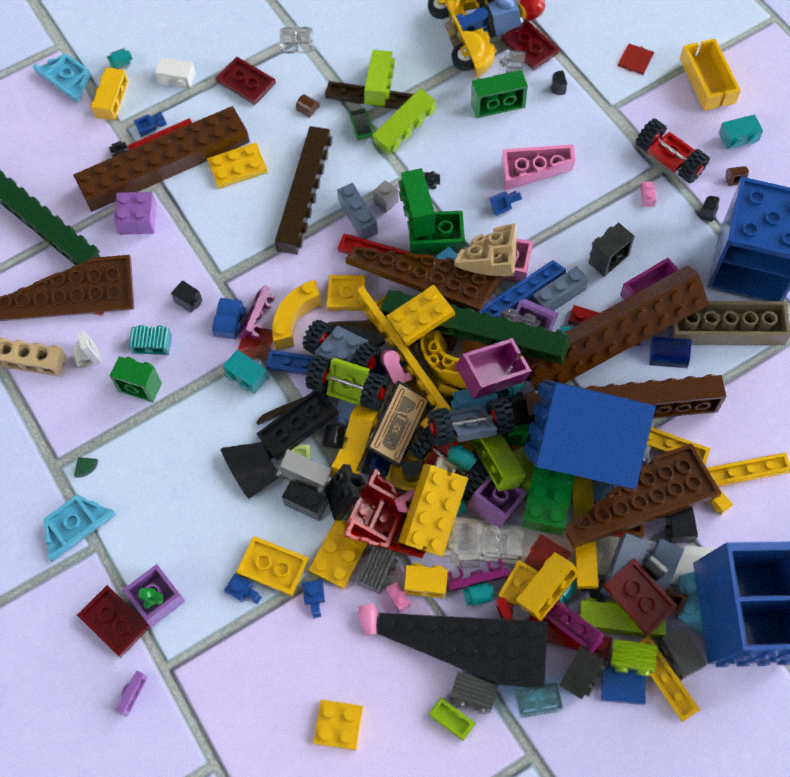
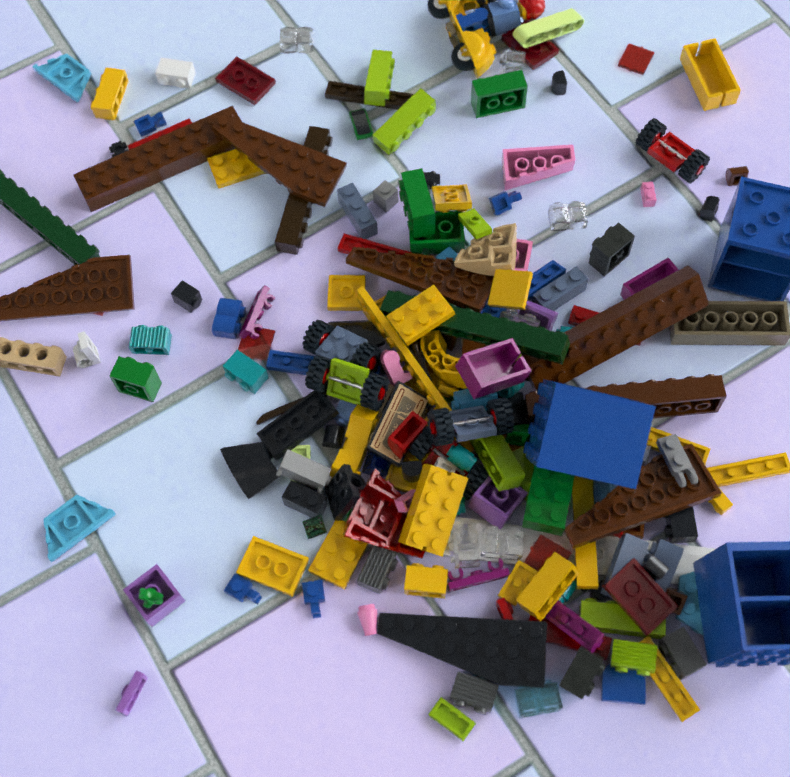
(85, 466): clear green tile -> none
(113, 621): dark red plate -> none
(119, 58): teal brick -> none
(135, 213): medium lavender brick -> none
(292, 307): yellow brick -> none
(296, 167): none -> reddish brown wing
(307, 105): reddish brown brick -> none
(314, 526): none -> clear green tile
(338, 725): yellow plate -> none
(398, 597): bright pink piece -> none
(406, 434): none -> red brick
(451, 198): none -> yellow plate
(475, 223): none -> lime plate
(478, 594): teal brick -> none
(510, 289): none -> yellow tile
(548, 27): none -> yellowish green beam
(567, 216): none -> clear brick
(669, 352): clear blue brick -> none
(676, 459): none -> light grey hinge
(740, 131): teal brick -> none

